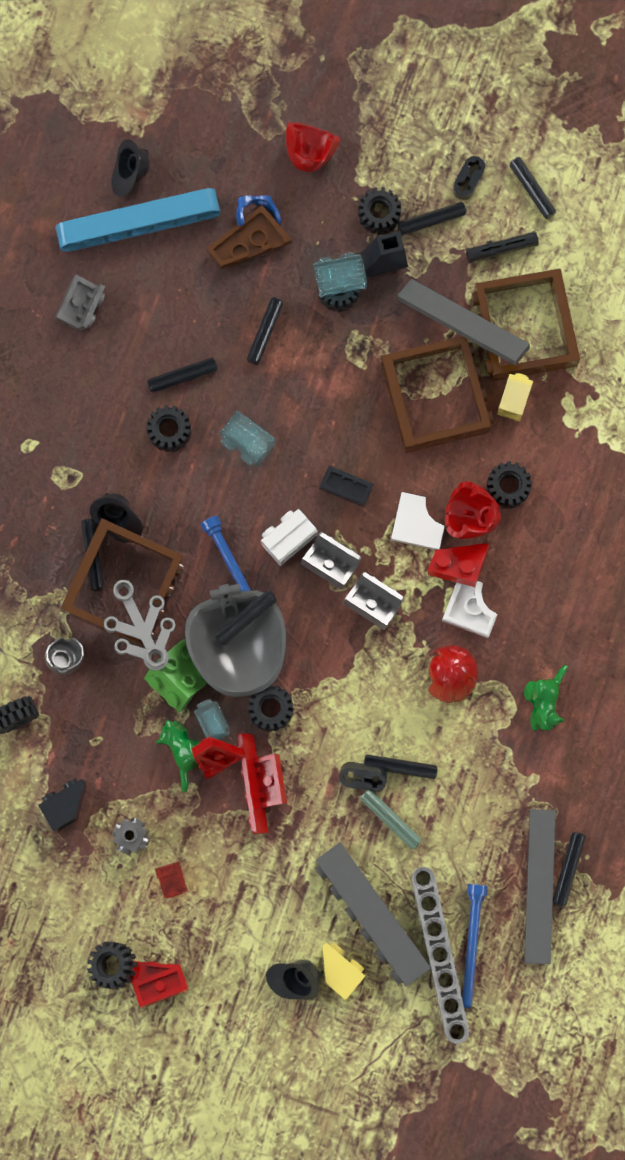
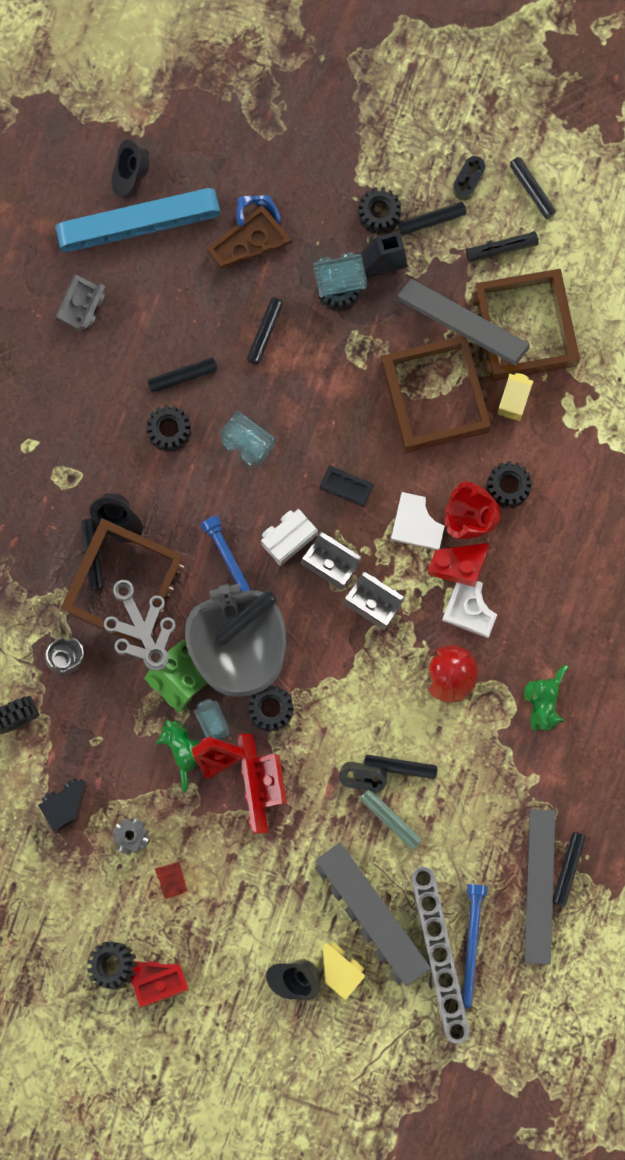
(309, 146): red hair -> none

